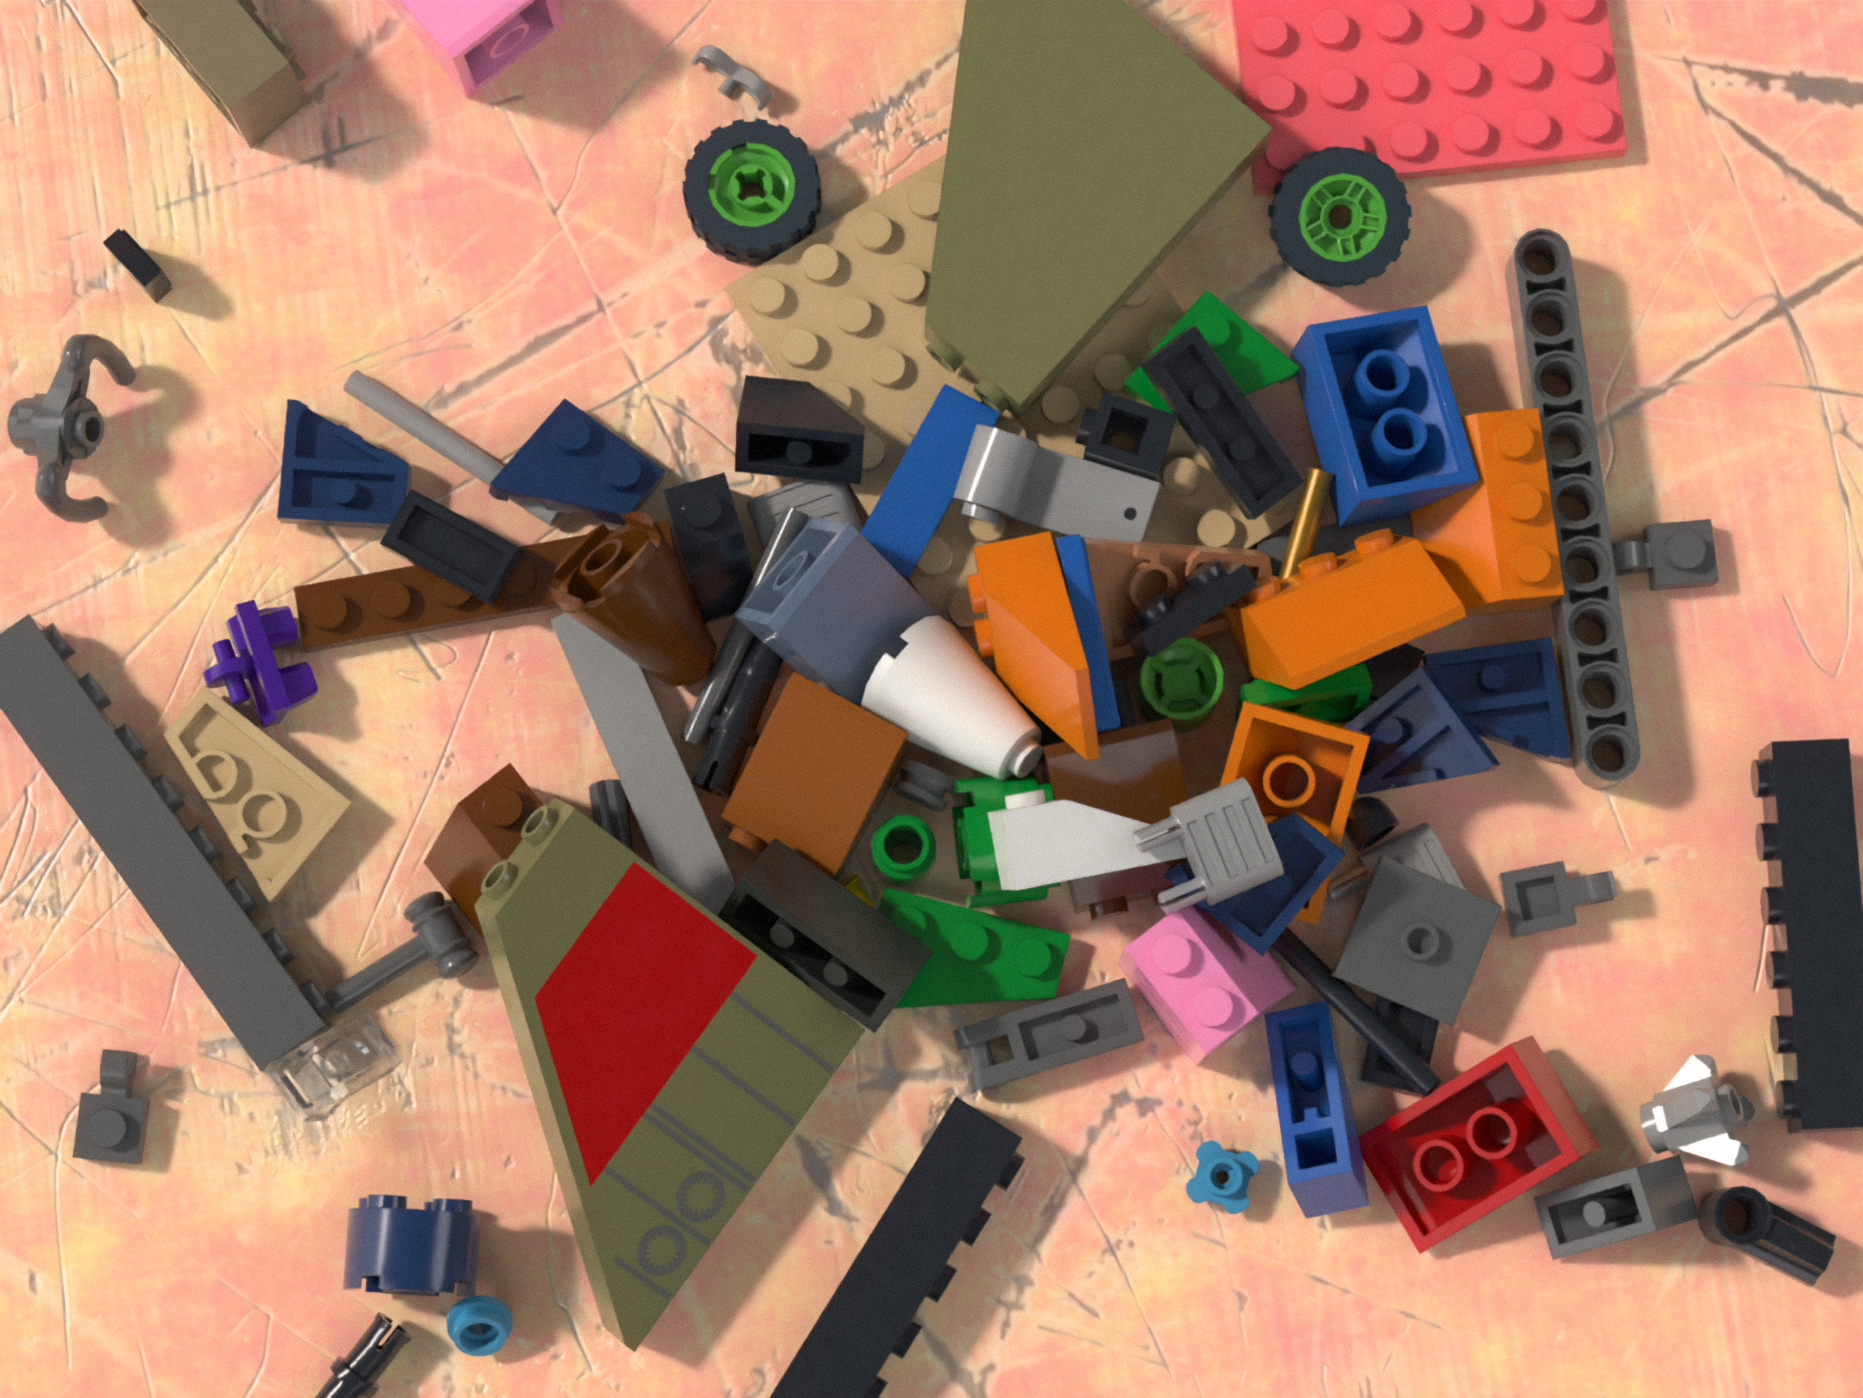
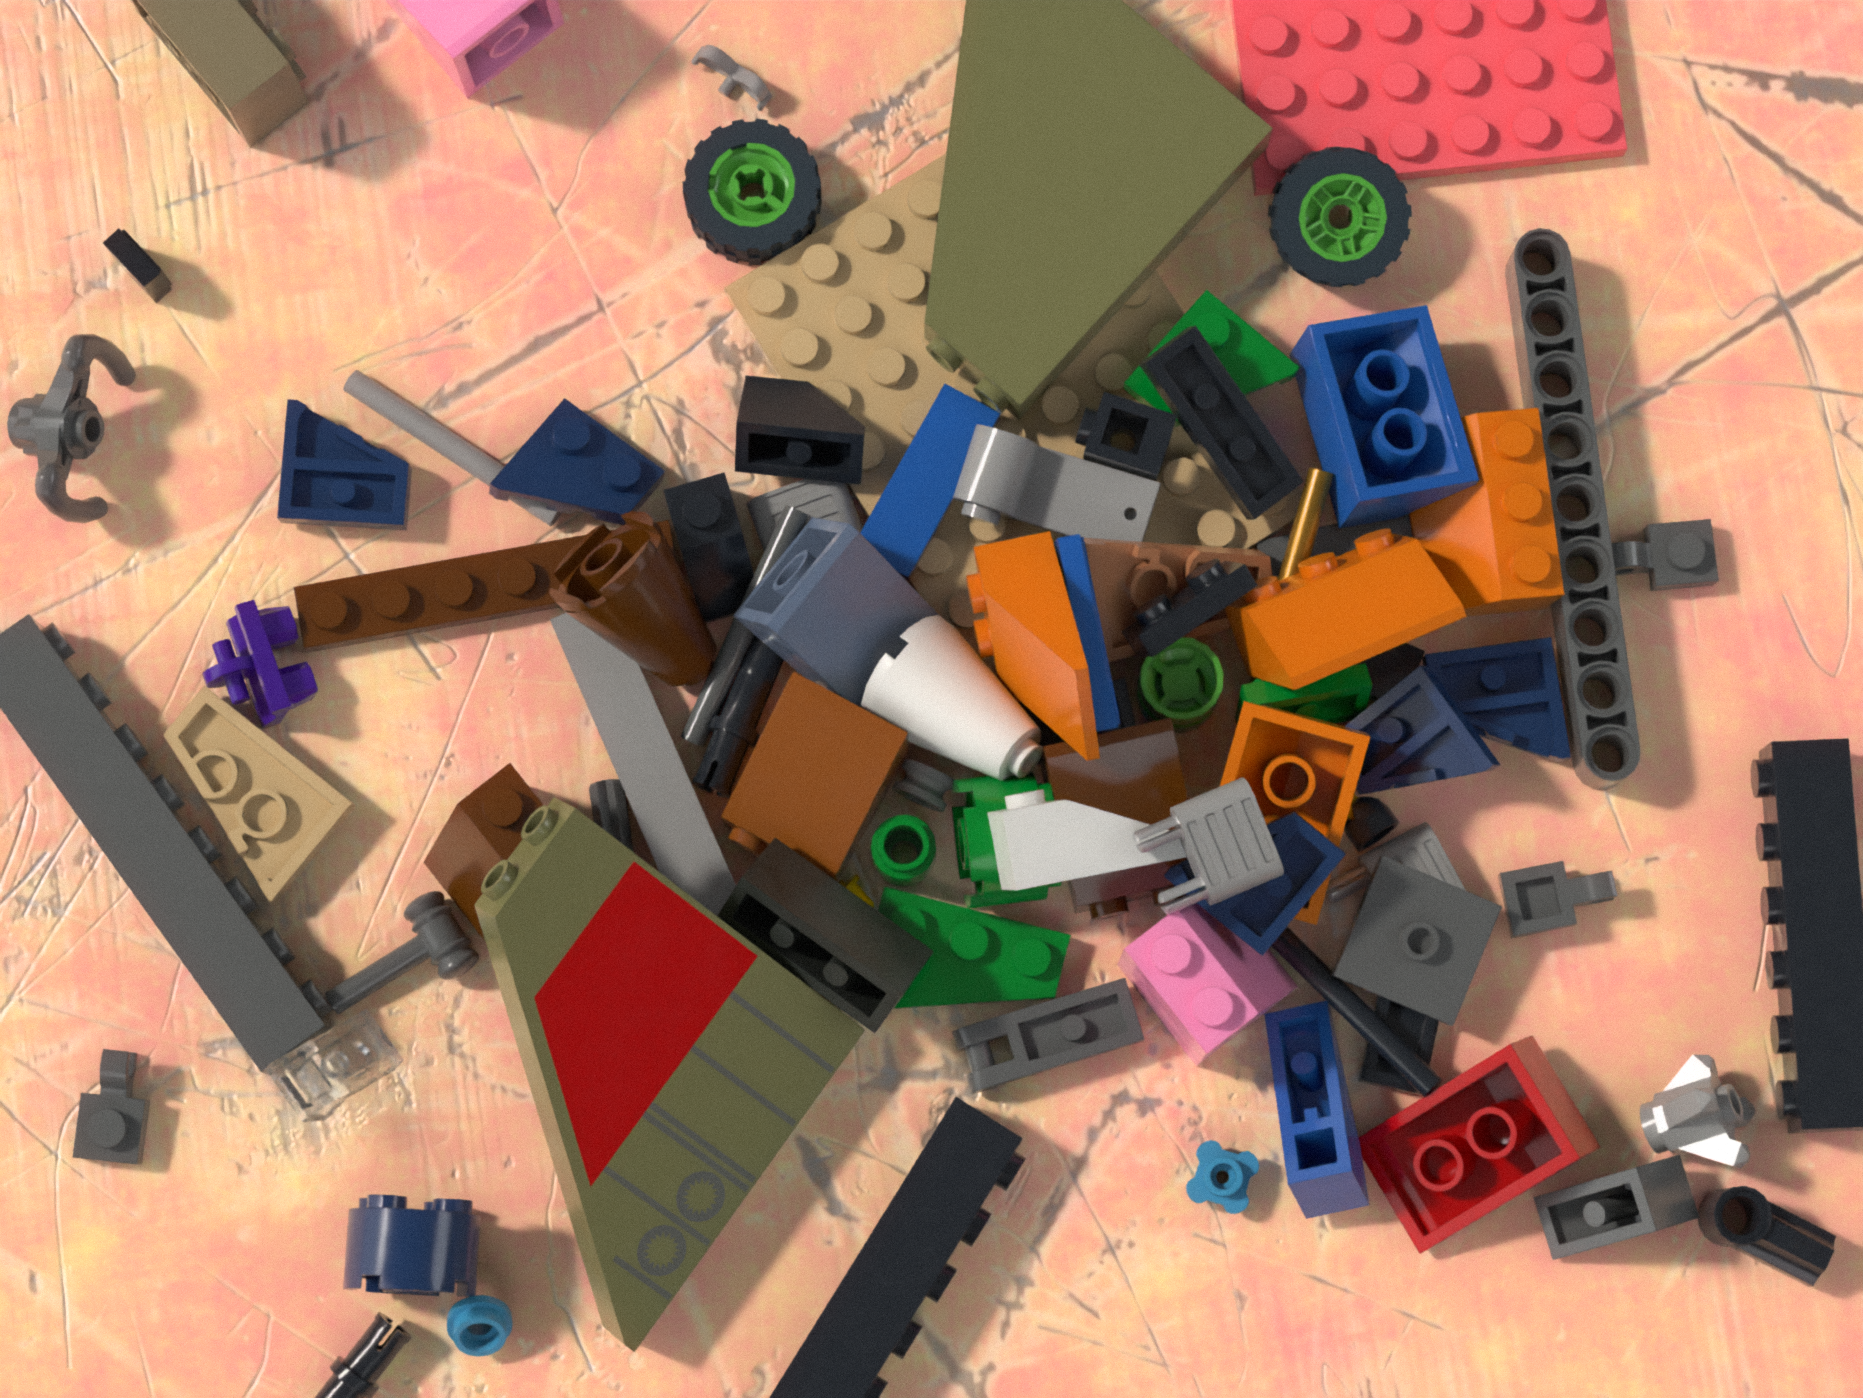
(452, 548): black tile -> none

